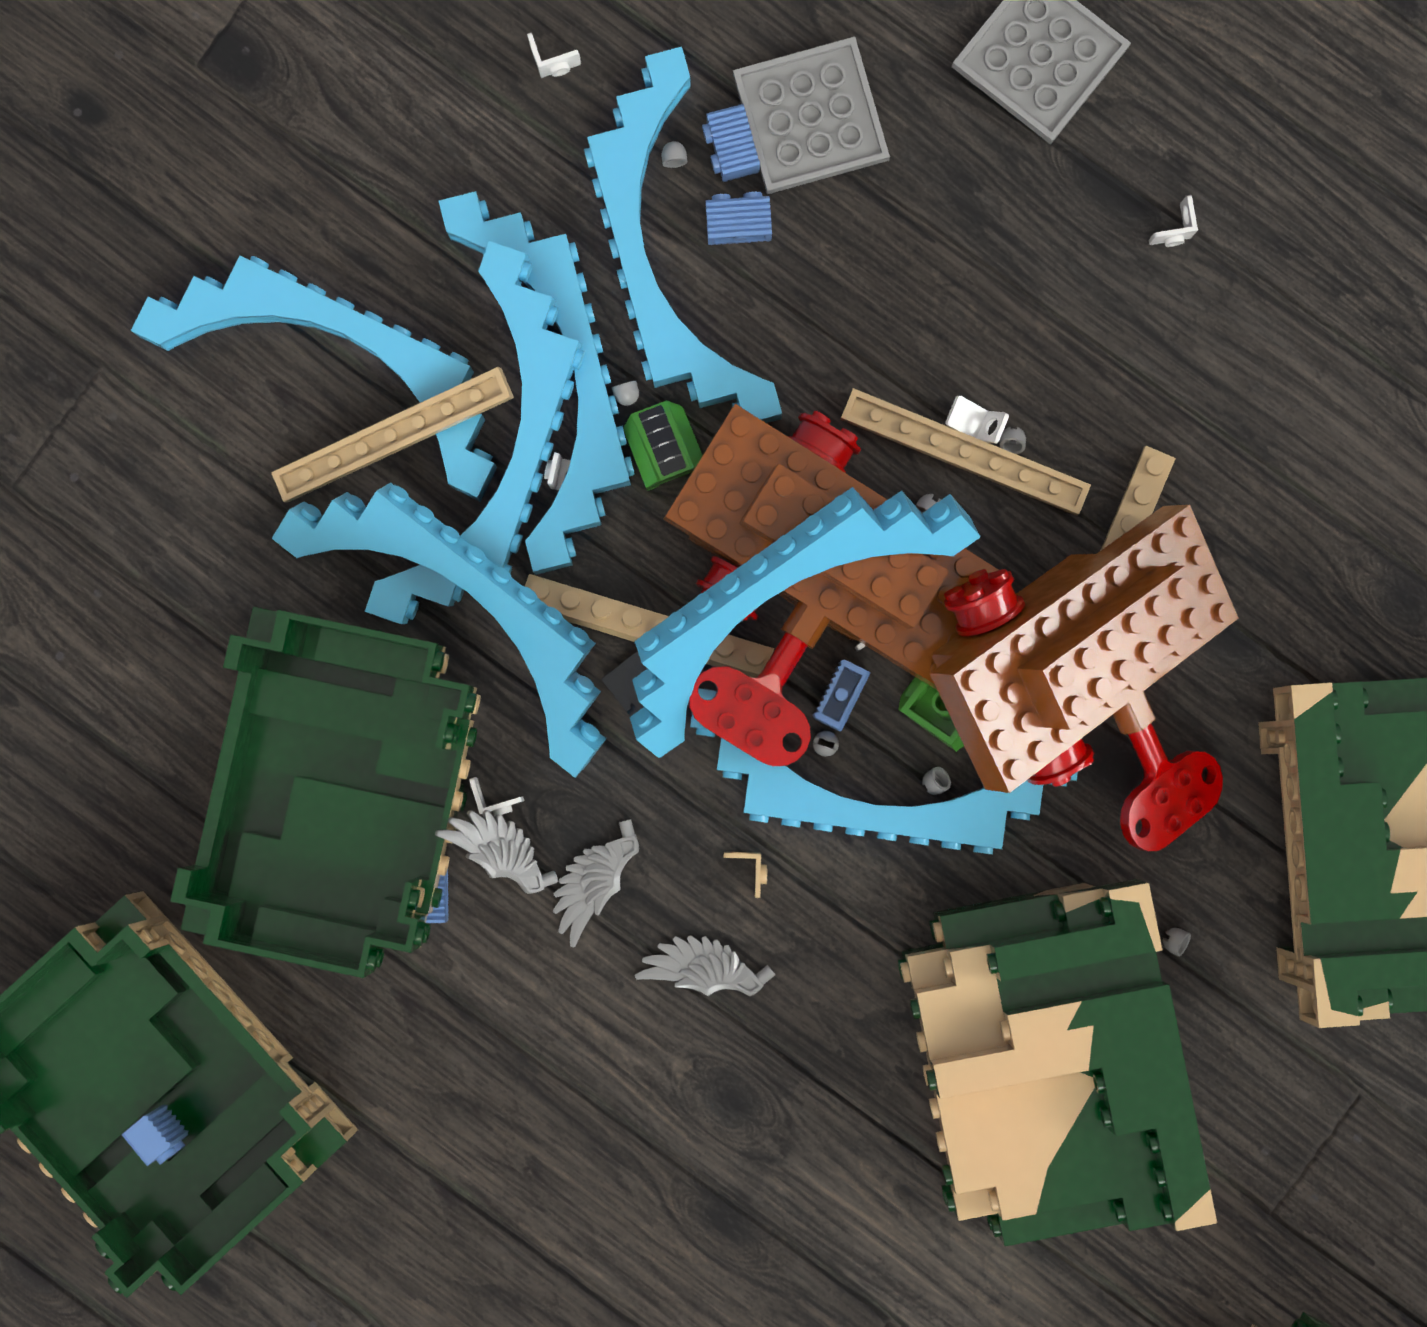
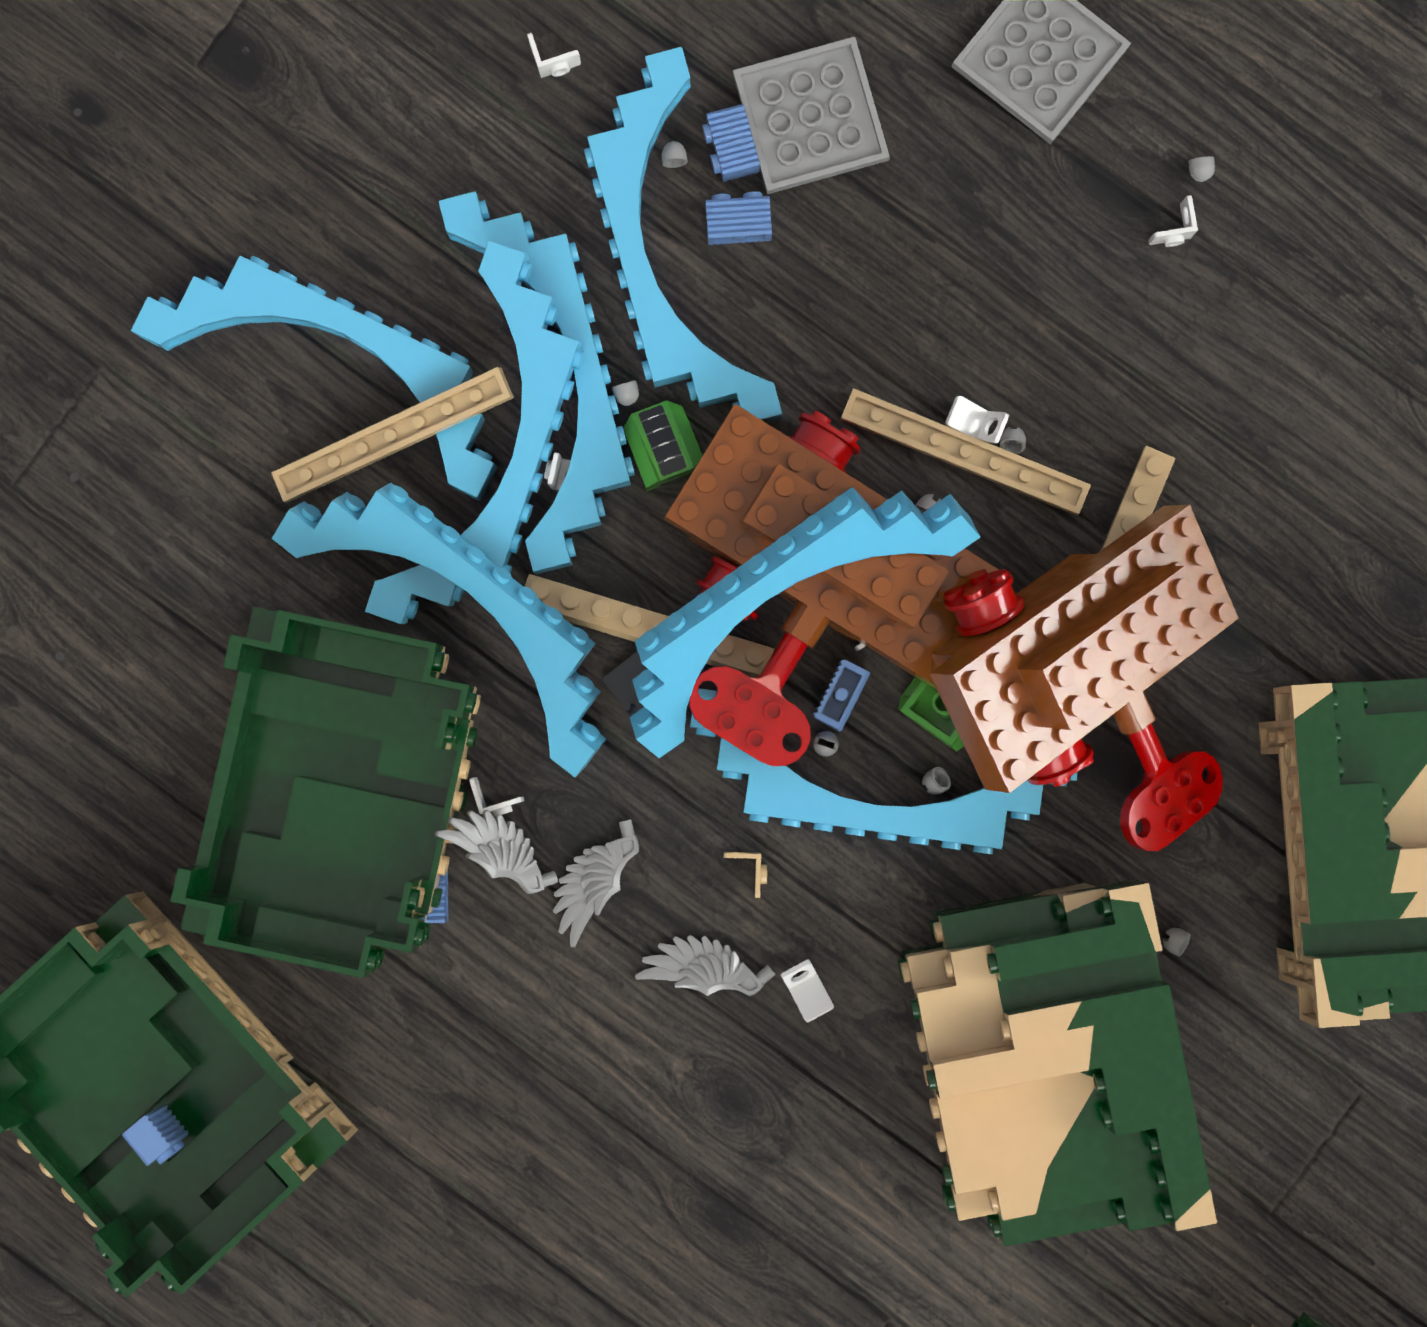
(807, 991): none -> white bracket
(1202, 168): none -> light grey hinge

